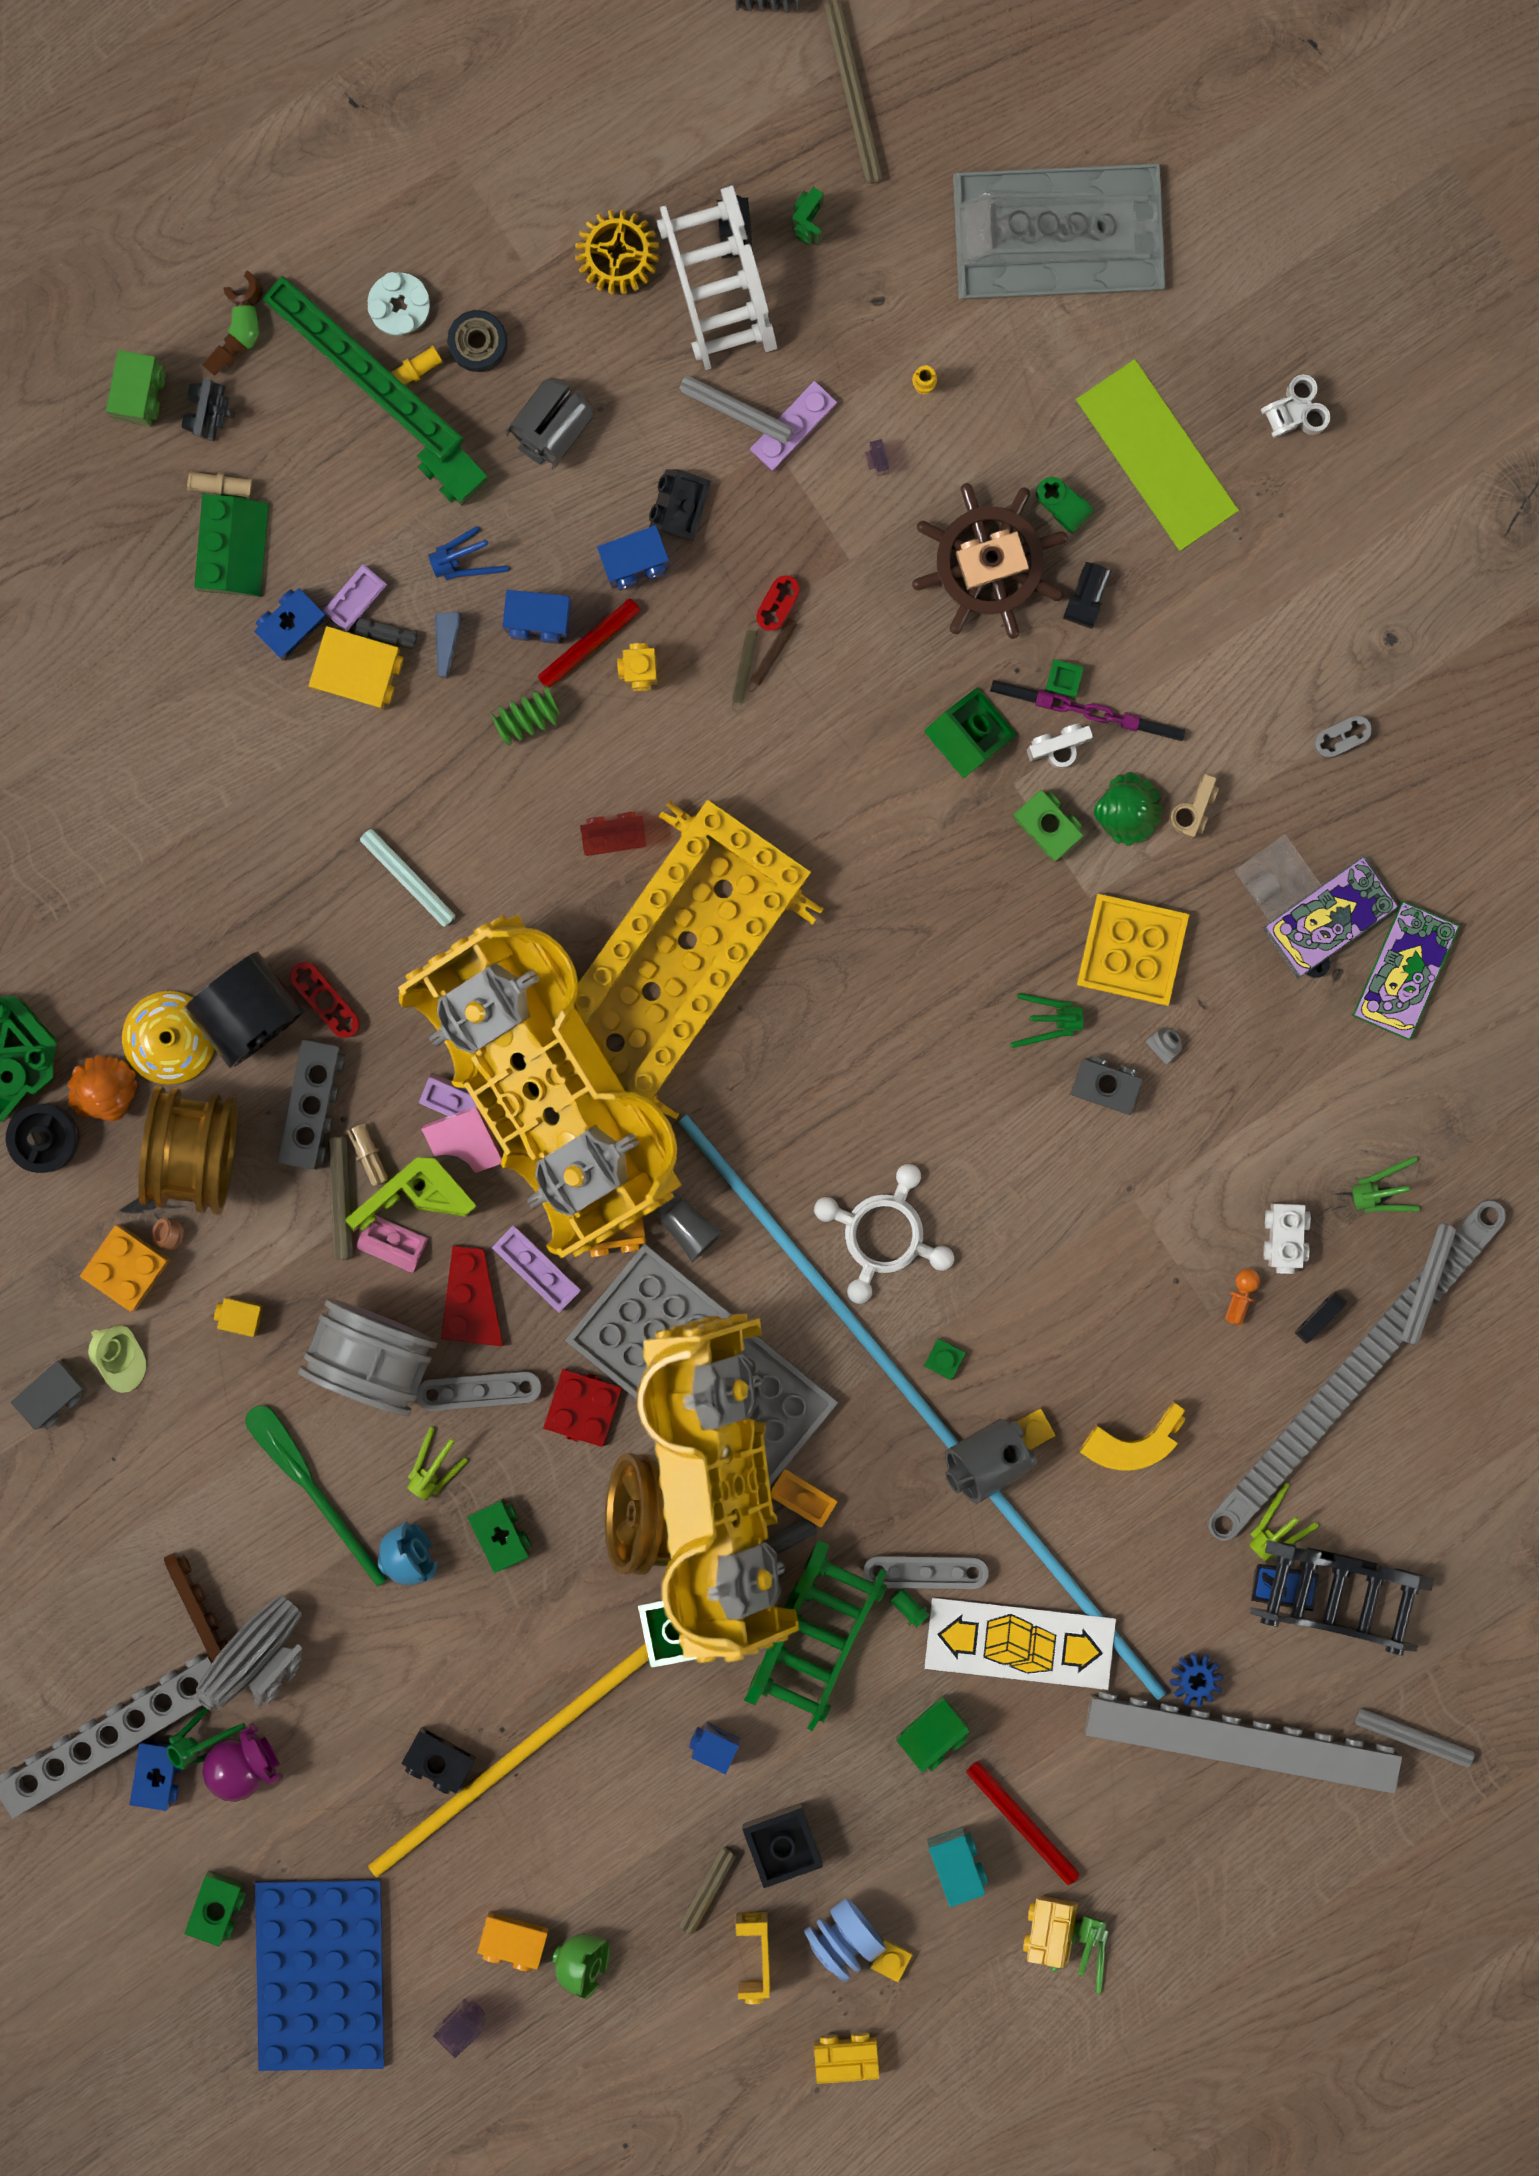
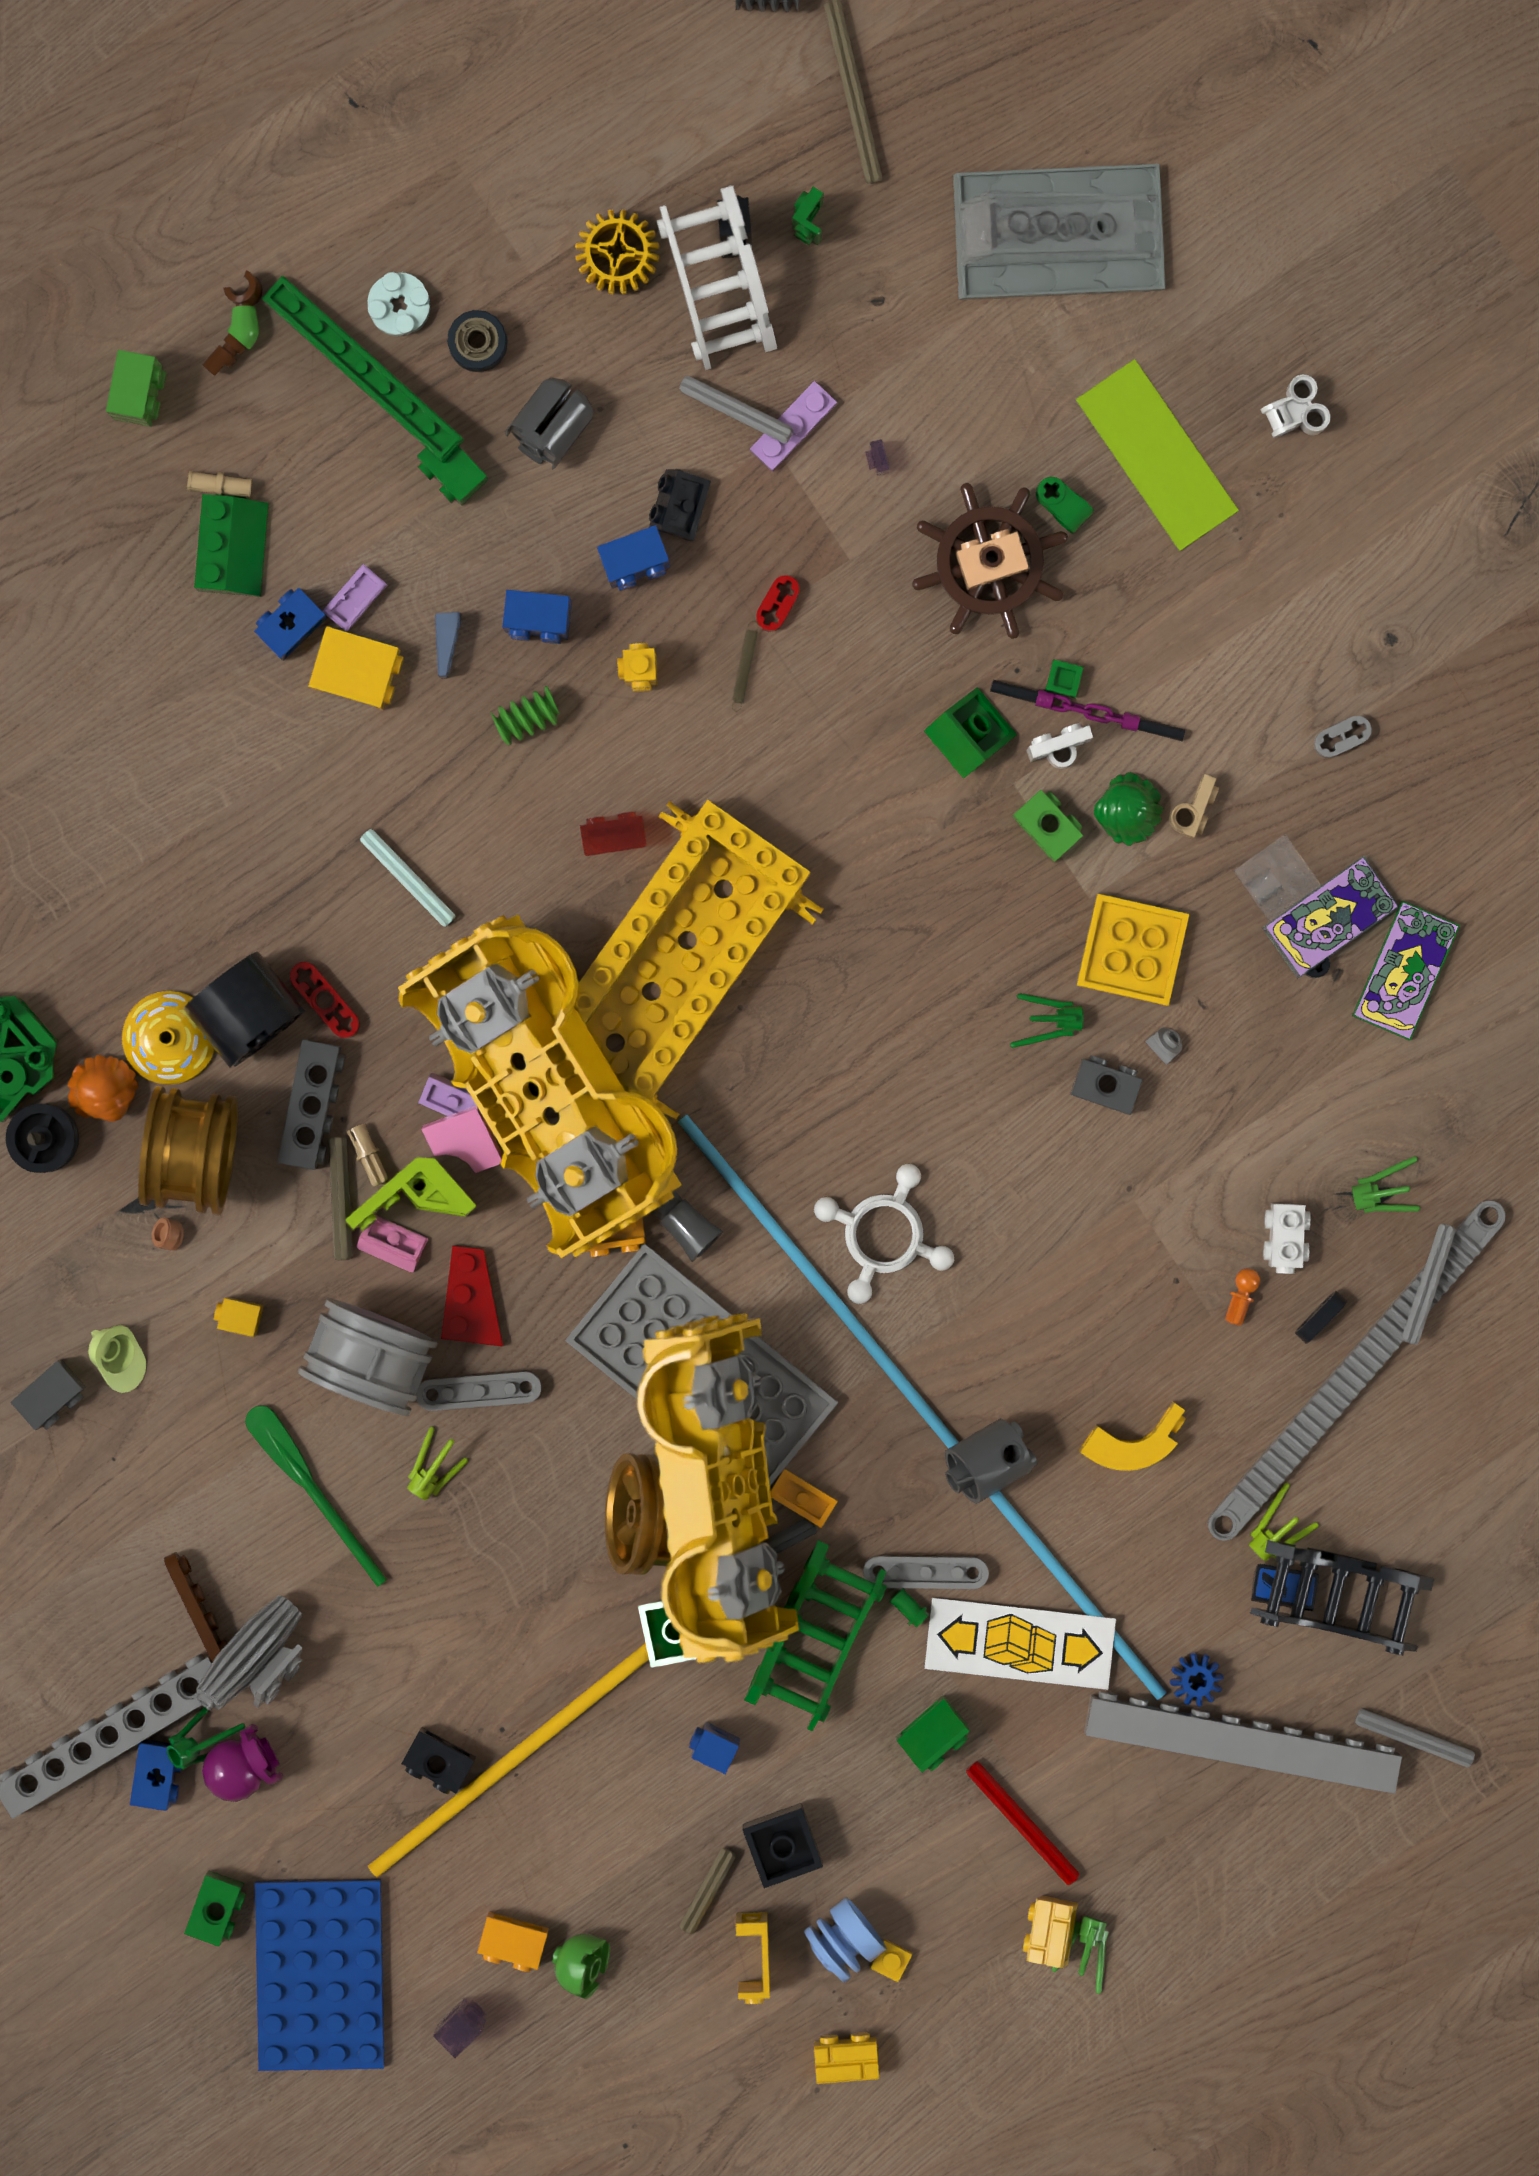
(125, 1268): light orange brick -> none
(210, 411): black hips -> none
(386, 633): dark grey axle -> none
(405, 1555): dark azure cylinder -> none
(417, 366): yellow pin -> none
(445, 558): blue plant -> none
(484, 1525): green brick -> none
(536, 1268): lavender plate -> none
(582, 1407): red plate -> none
(589, 643): red axle -> none
(777, 653): reddish brown piece -> none
(924, 372): yellow pin -> none
(944, 1359): green plate -> none
(956, 1867): teal brick -> none
(1035, 1429): yellow plate -> none
(1085, 602): black piece -> none

